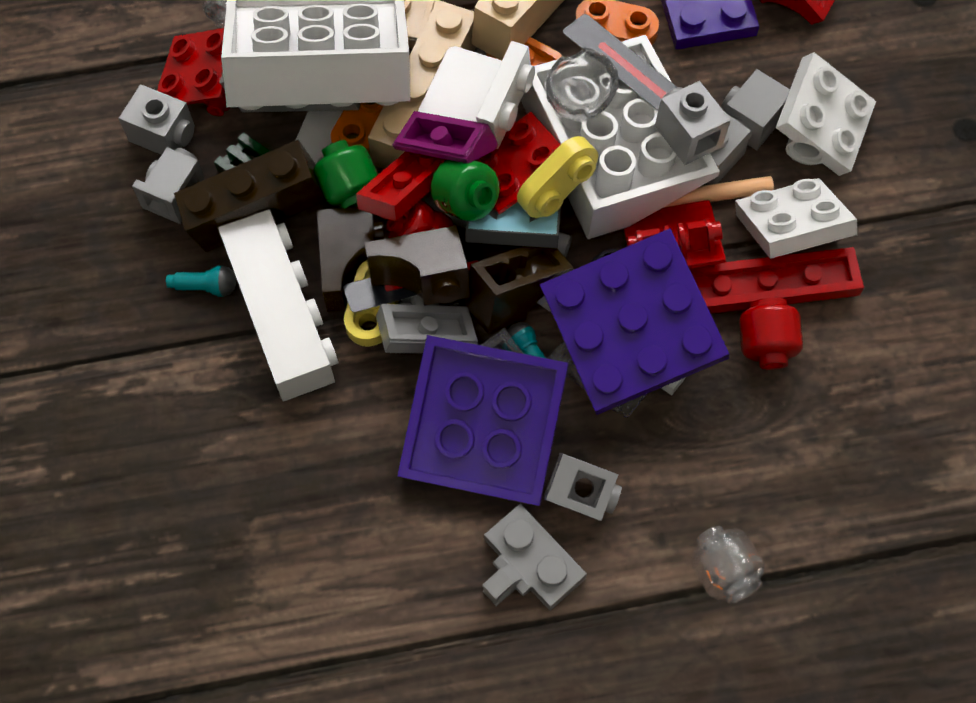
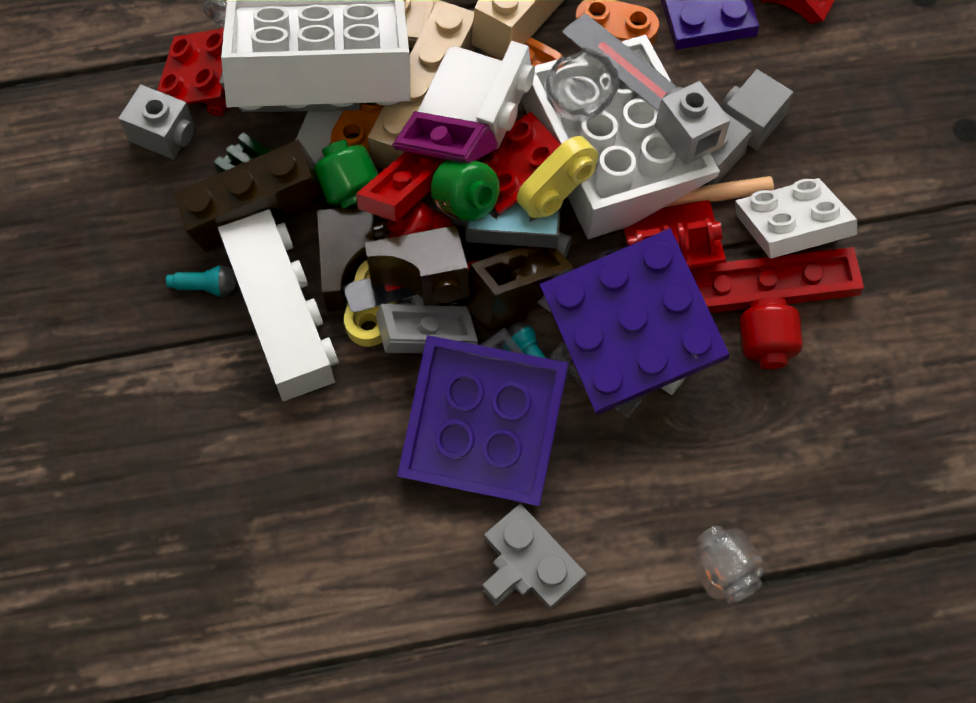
(164, 177): light grey brick -> none
(562, 487): light grey brick -> none
(824, 116): white plate -> none

